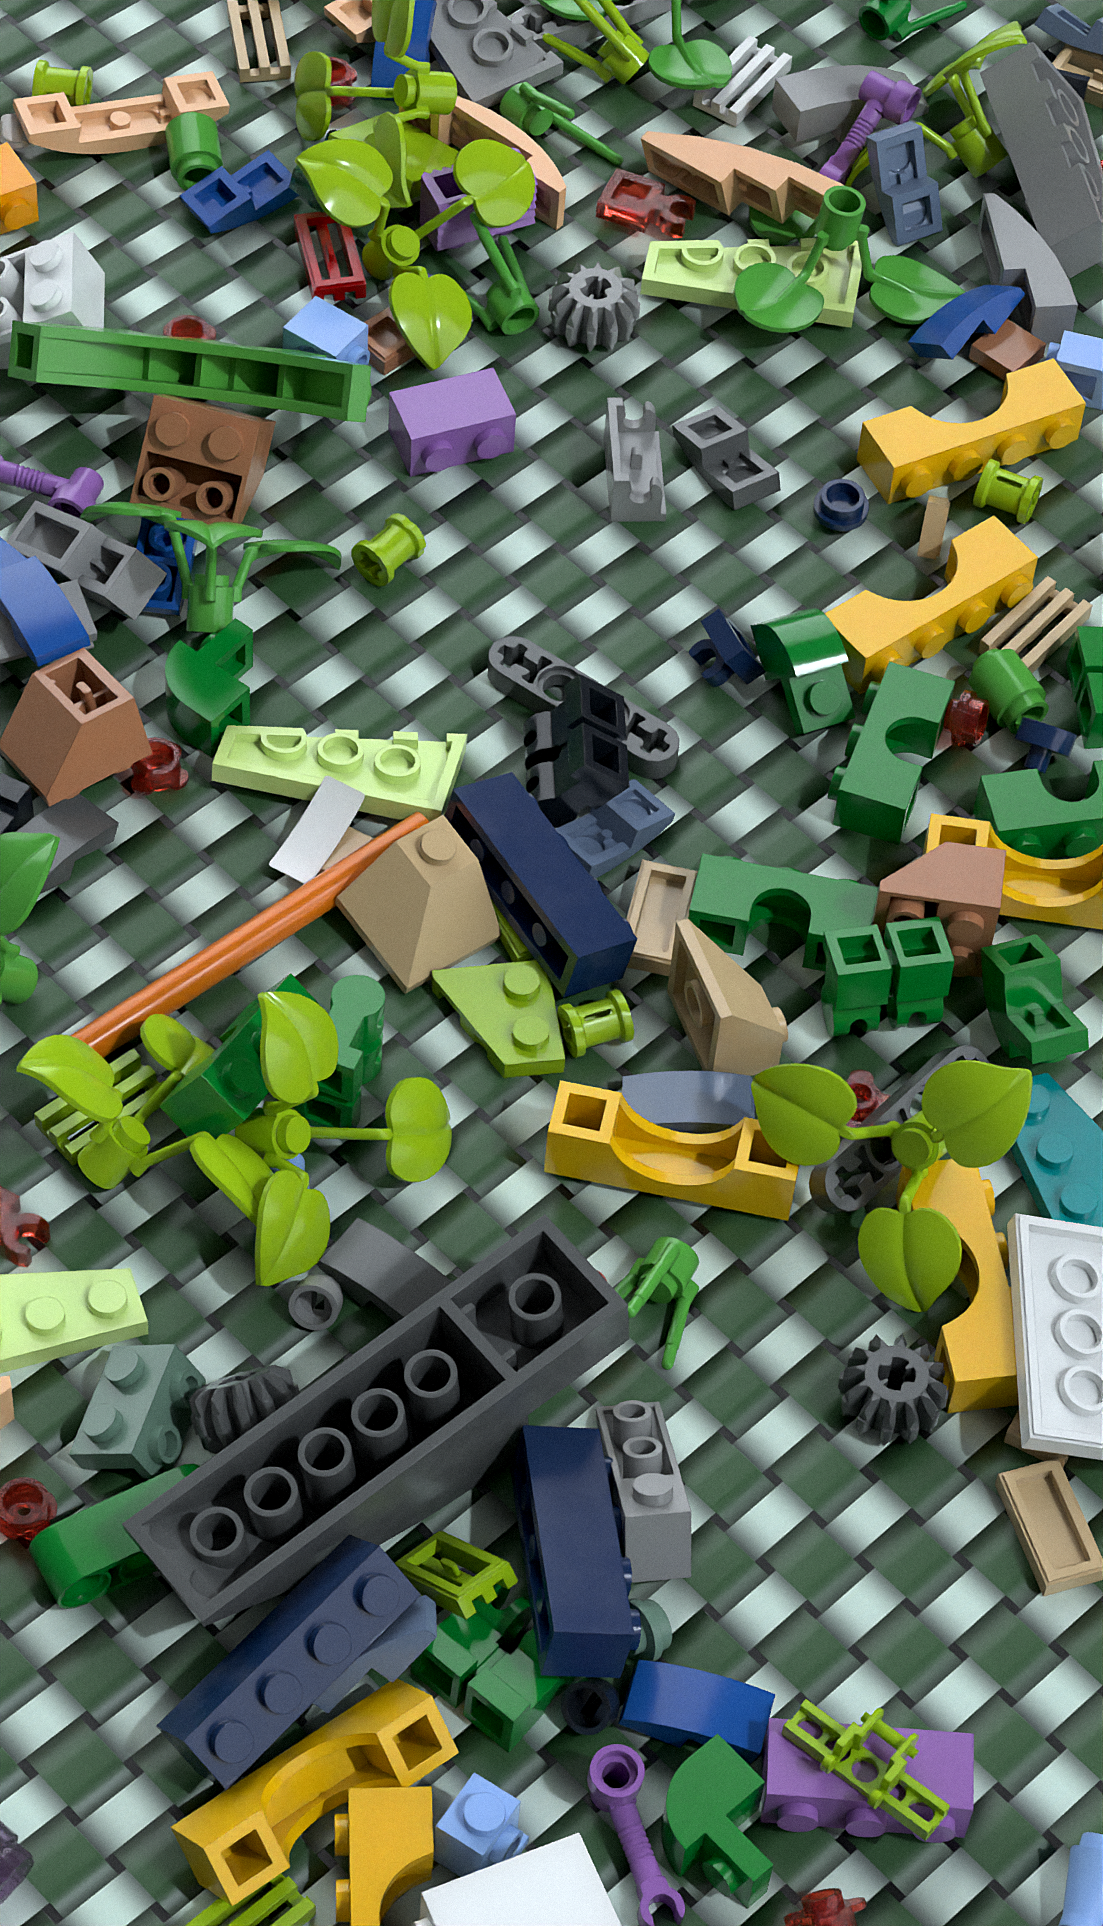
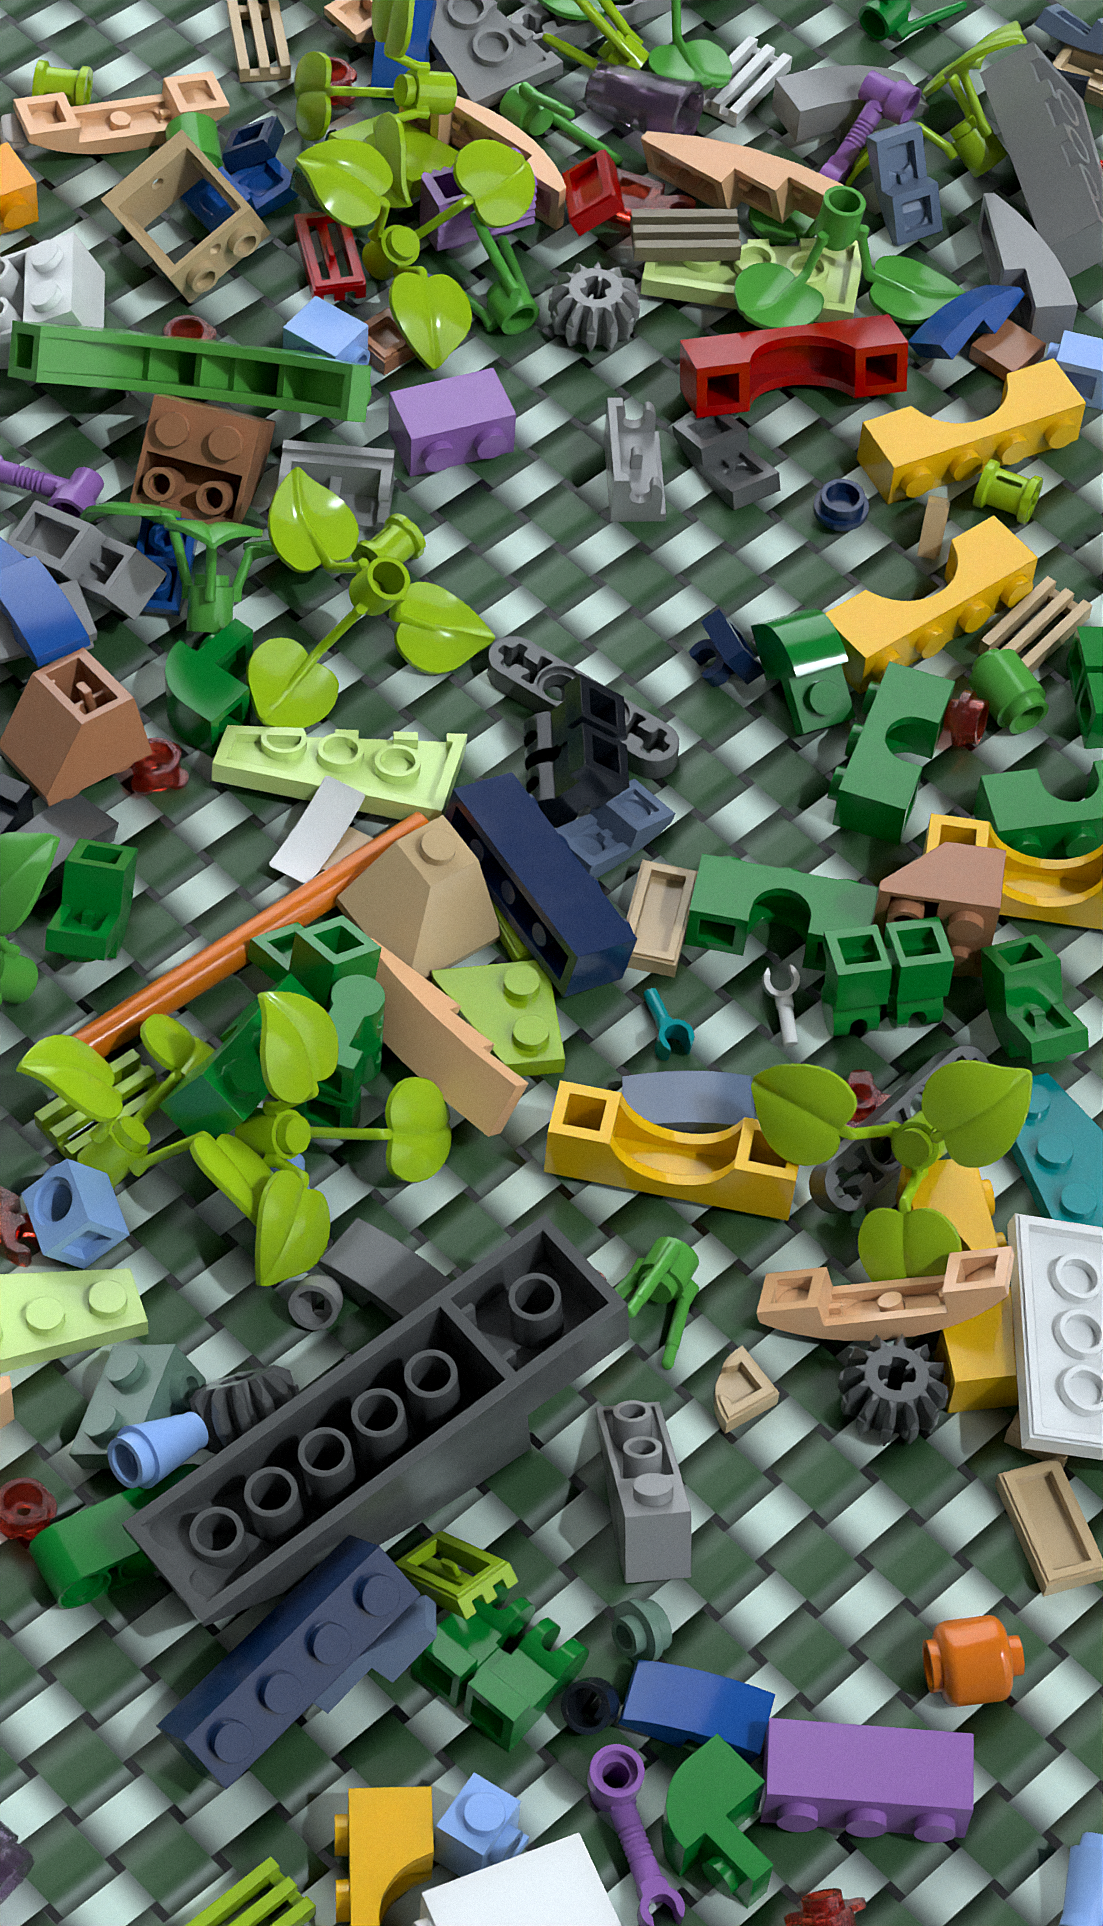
(75, 1213): none -> light blue brick
(93, 902): none -> green brick
(155, 1448): none -> light blue cone
(178, 168): none -> tan window
(251, 1827): yellow arch -> none
(253, 143): none -> dark blue tile
(315, 528): none -> lime plant
(316, 955): none -> green brick
(355, 474): none -> light grey hinge
(443, 1048): none -> light nougat slope
(573, 1553): dark blue brick -> none
(592, 192): none -> red tile
(595, 1023): lime bush -> none
(644, 99): none -> clear purple plant
(667, 1027): none -> teal hand
(685, 235): none -> dark tan tile
(722, 1007): tan slope -> none
(741, 1391): none -> tan tile
(784, 1005): none -> white hand
(812, 1307): none -> light nougat slope
(849, 355): none -> red arch
(888, 1774): lime piece -> none
(972, 1661): none -> orange head
(1044, 742): dark blue tile -> none

